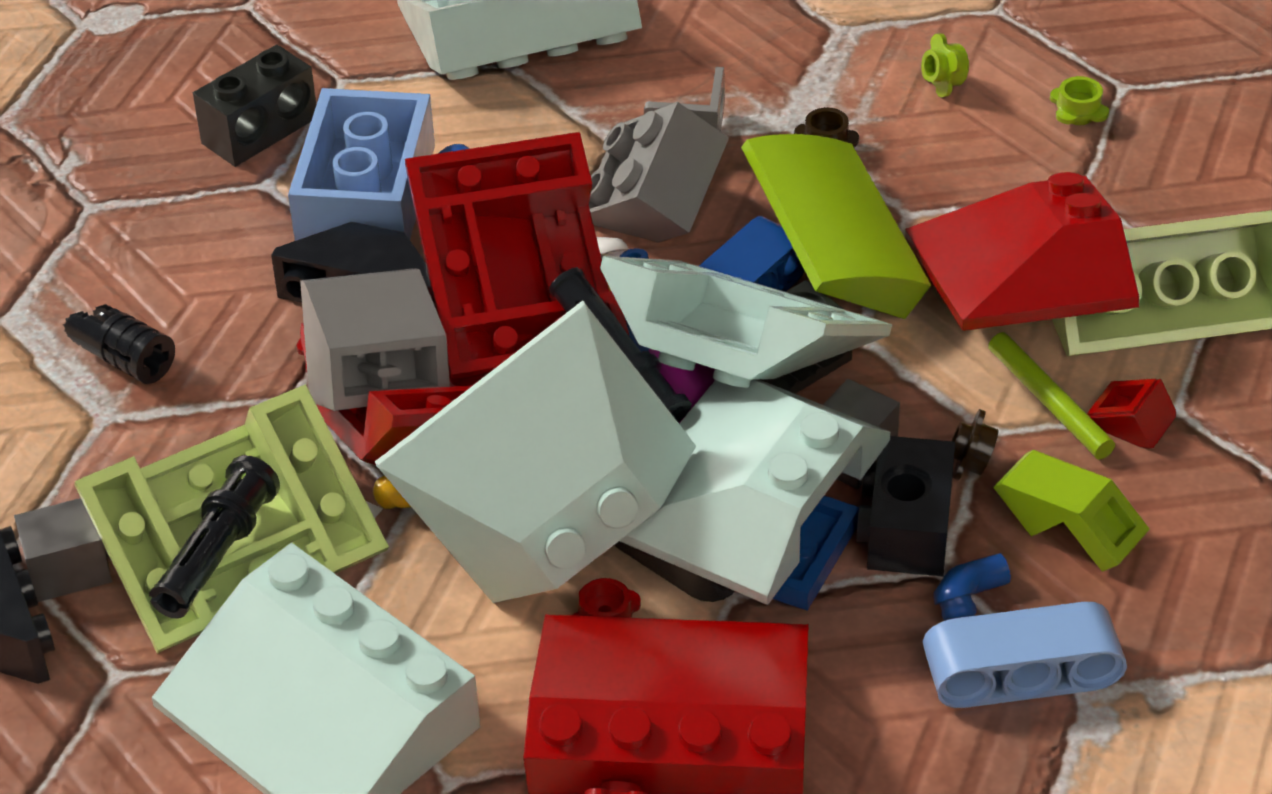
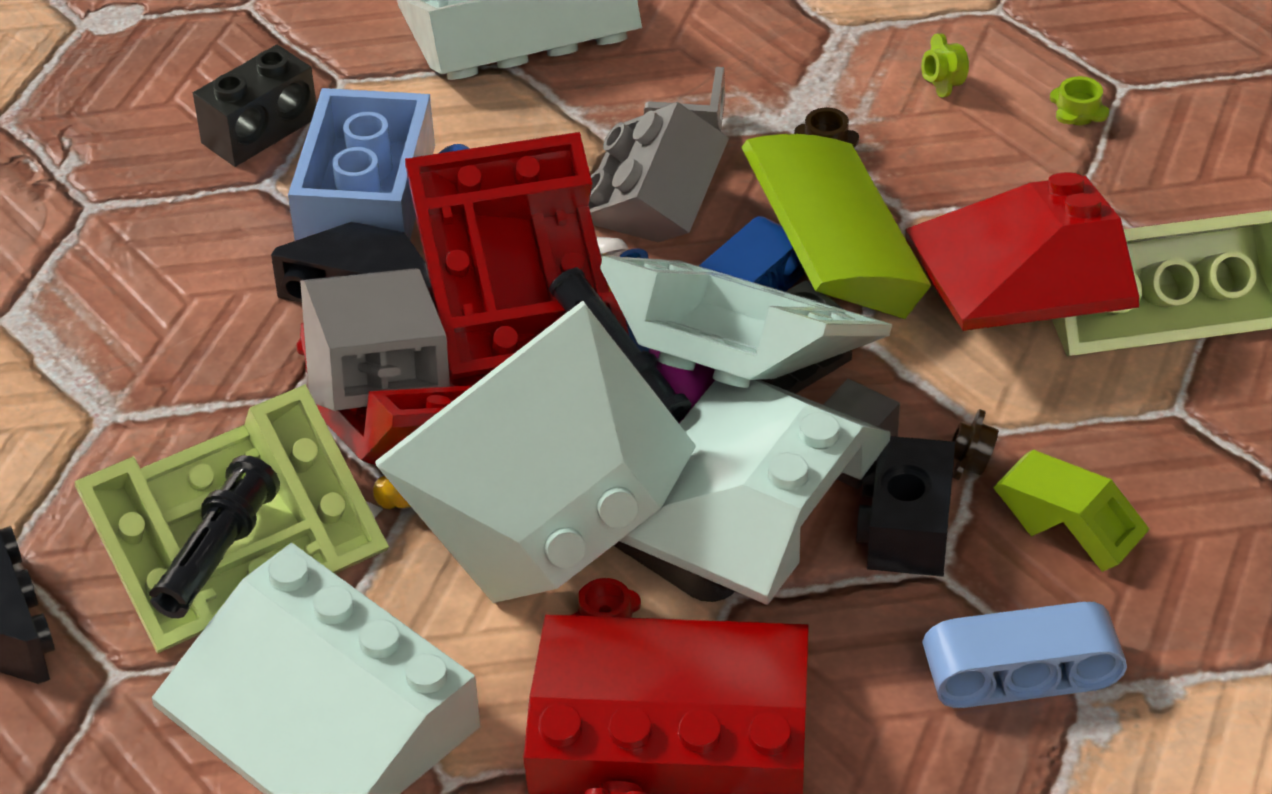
(62, 550): flat silver brick -> none
(123, 342): black hinge -> none
(821, 544): blue plate -> none
(968, 579): blue arm -> none
(1051, 396): lime bar -> none
(1134, 411): red slope -> none

